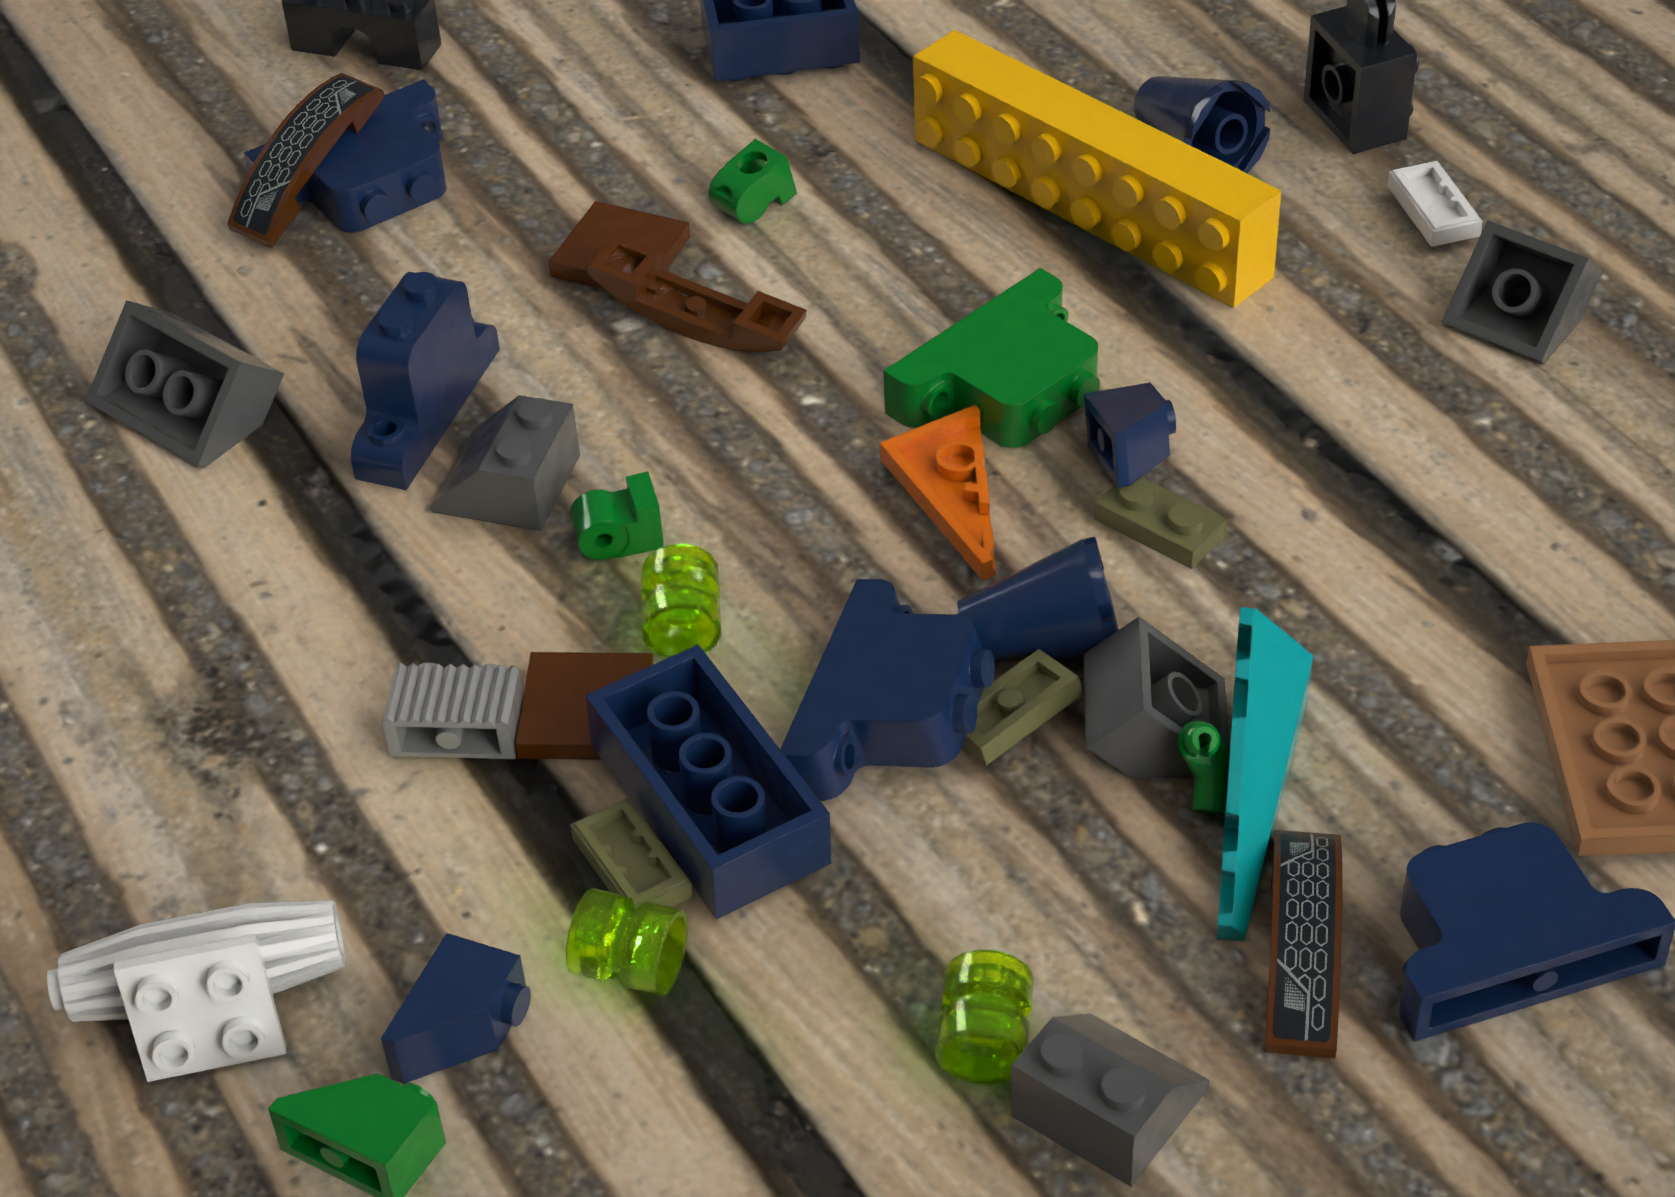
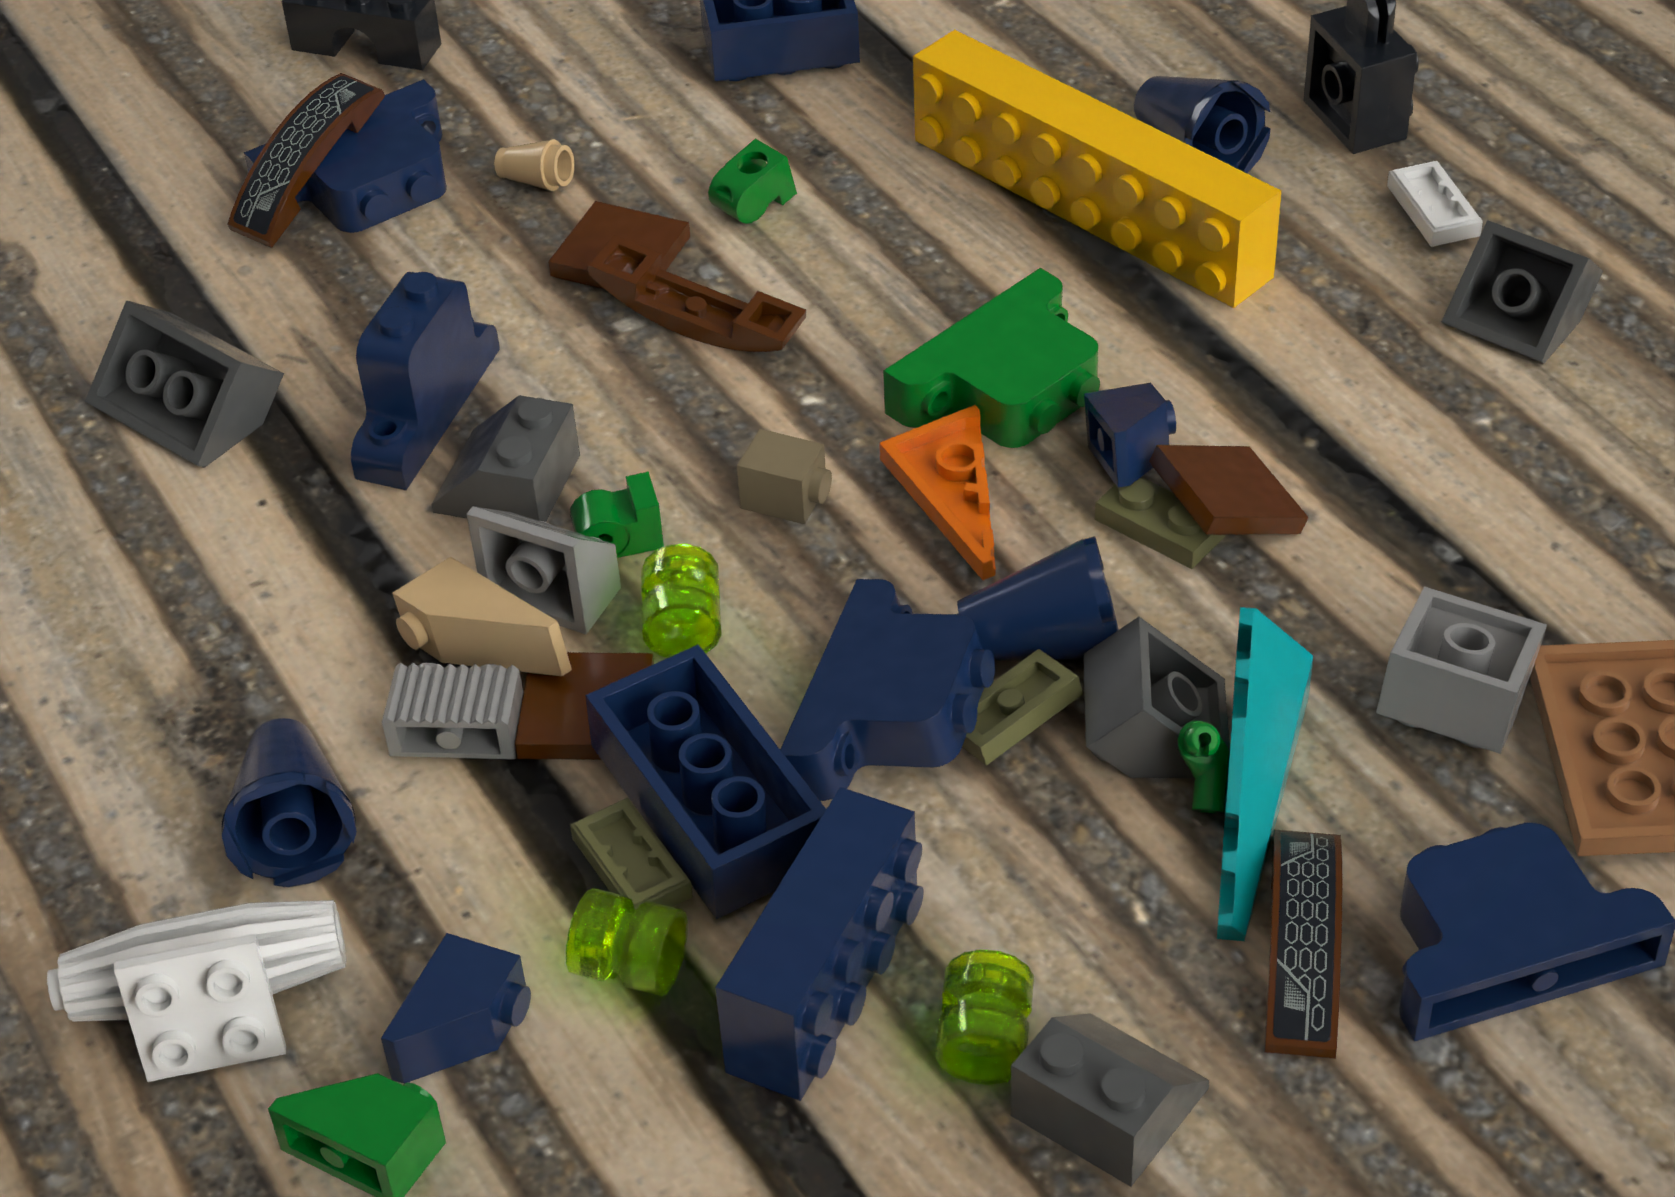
(287, 809): none -> dark blue cone
(474, 621): none -> tan slope
(537, 164): none -> tan cone
(546, 565): none -> light grey slope
(783, 476): none -> dark tan brick
(820, 944): none -> dark blue brick
(1228, 490): none -> reddish brown tile
(1460, 669): none -> light grey slope

